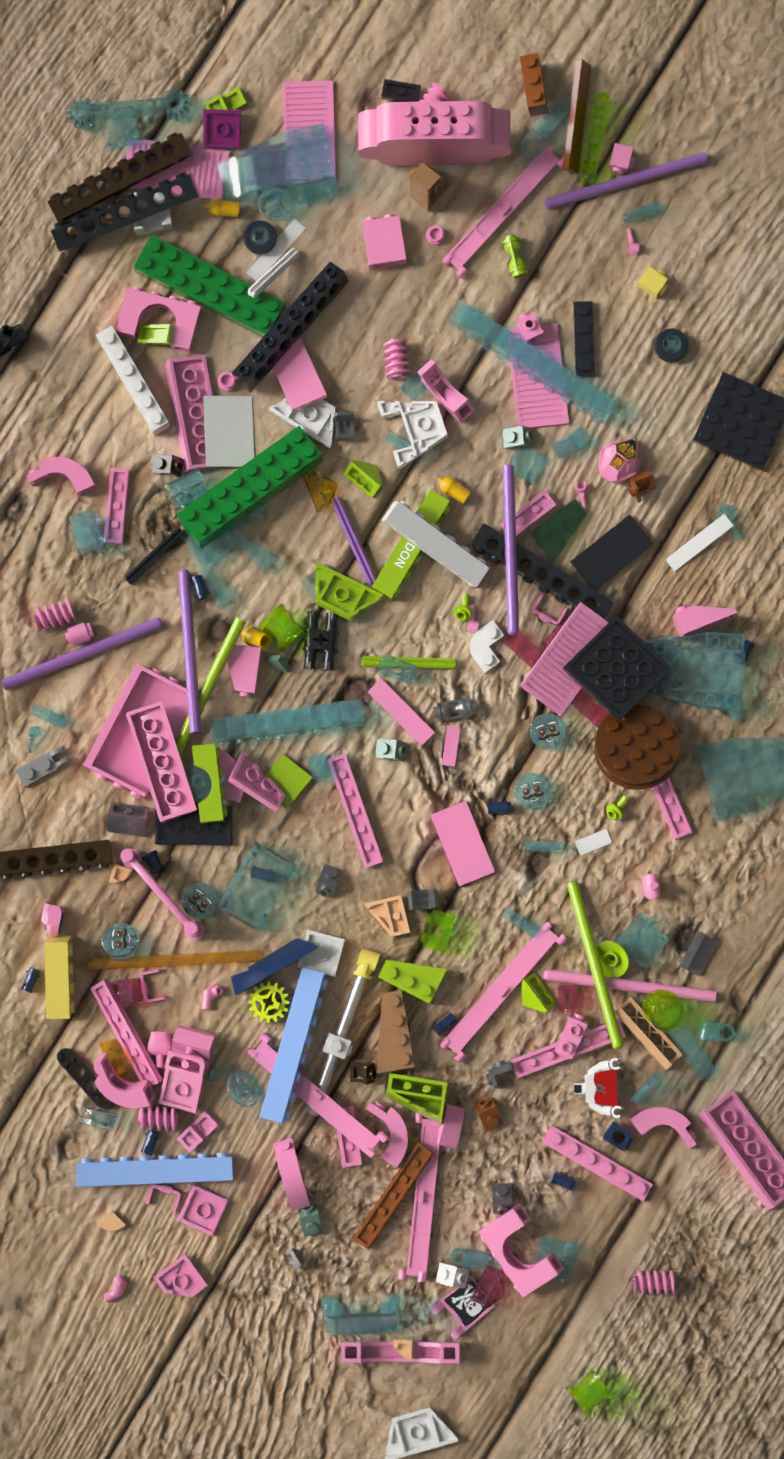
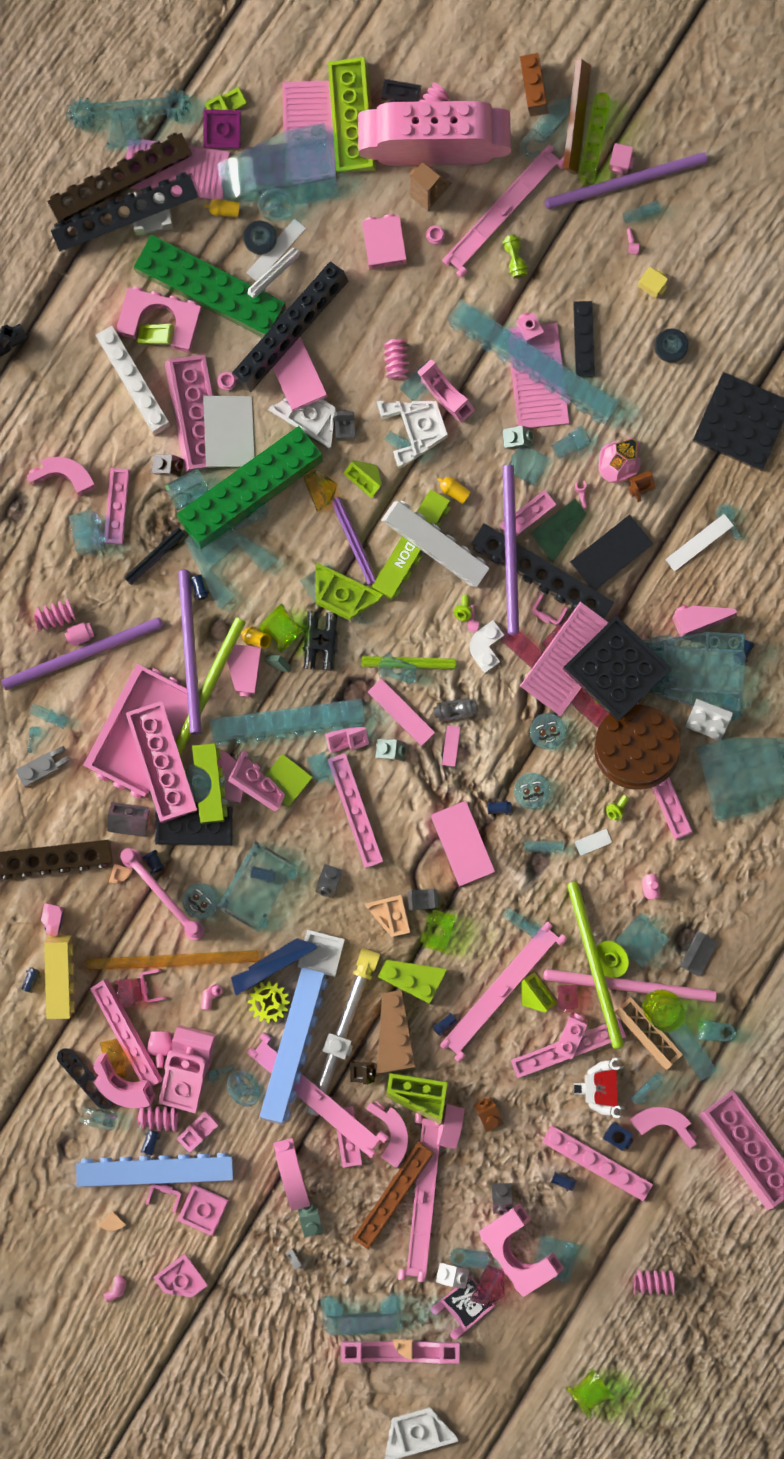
(120, 942): clear light blue head -> none
(349, 97): none -> lime arch
(349, 737): none -> bright pink slope
(500, 1067): flat silver bracket -> none
(708, 719): none -> white plate

